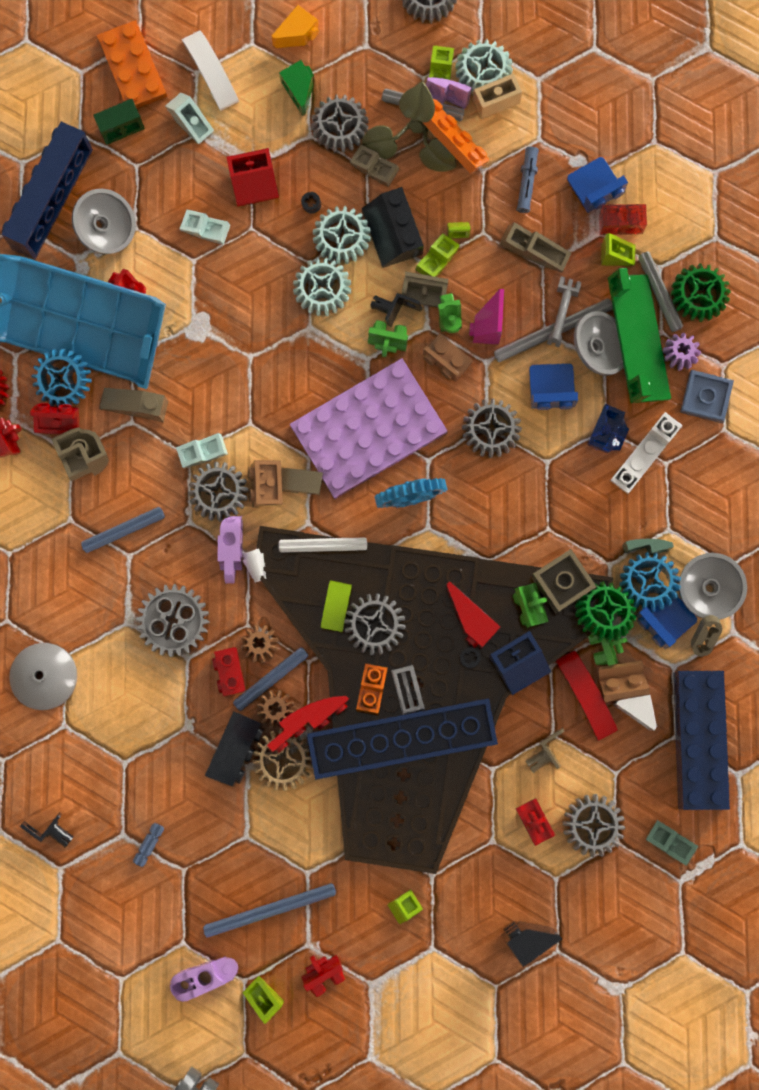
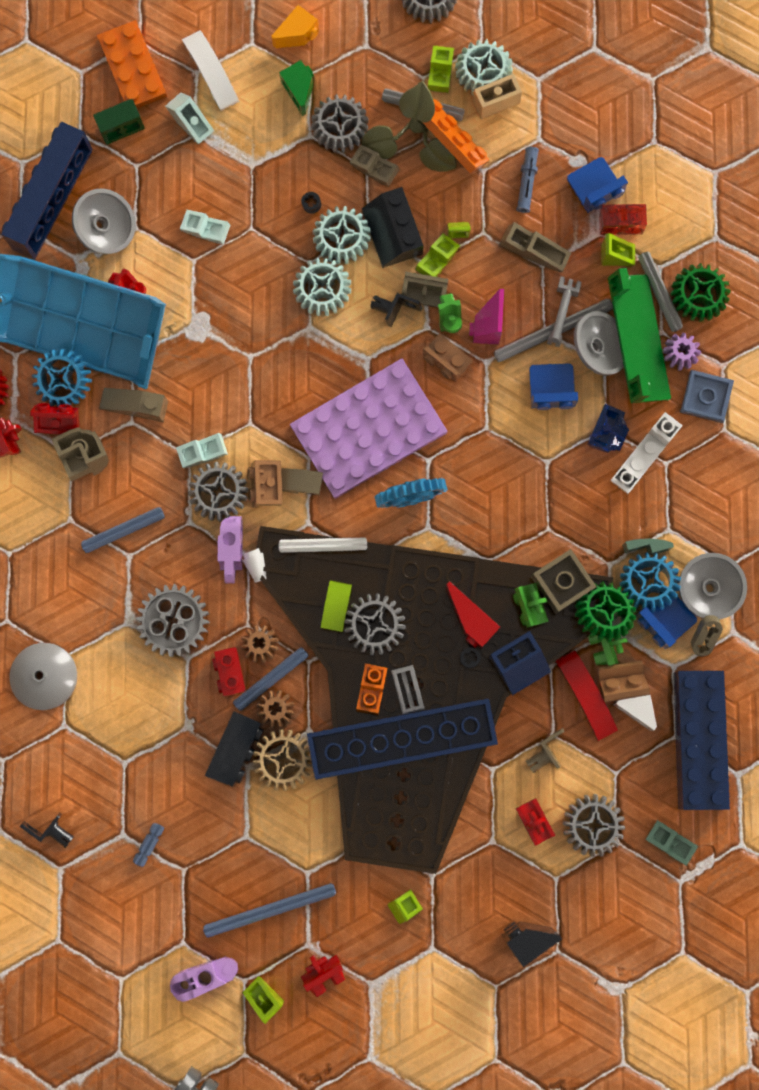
(252, 177): red slope -> none
(313, 715): red slope -> none
(388, 340): bright green hips -> none
(449, 91): lavender slope -> none
(482, 427): light grey gear -> none

